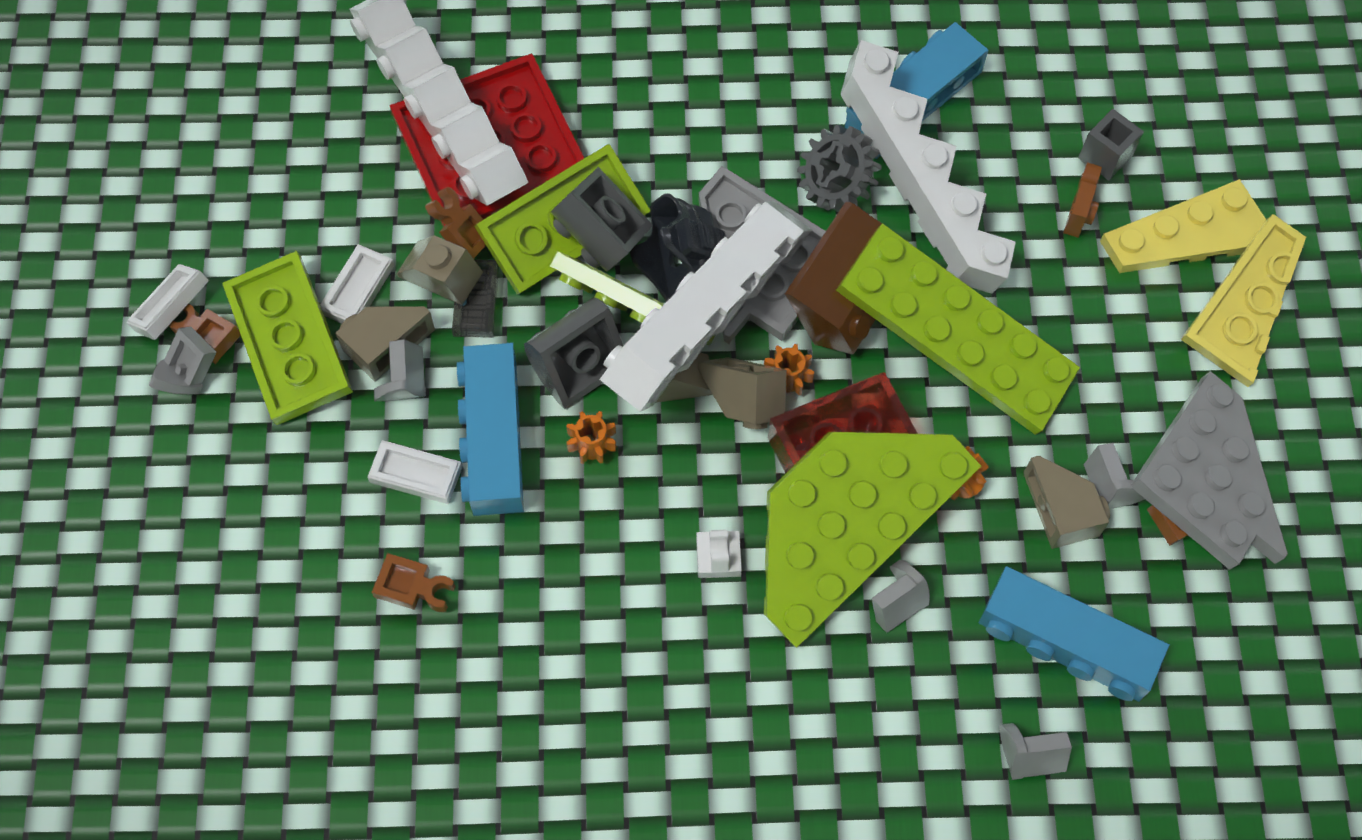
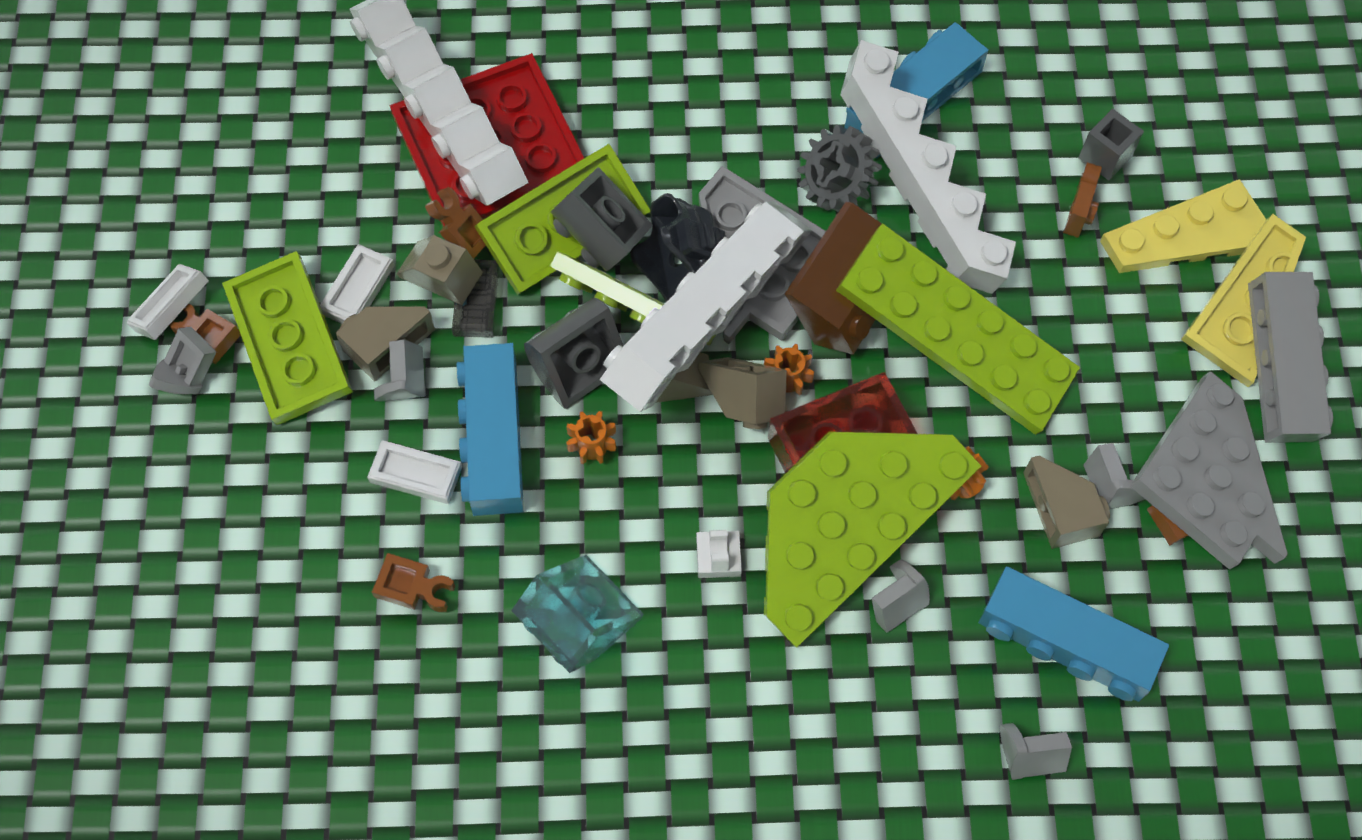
(576, 612): none -> clear light blue slope
(1289, 357): none -> light grey brick

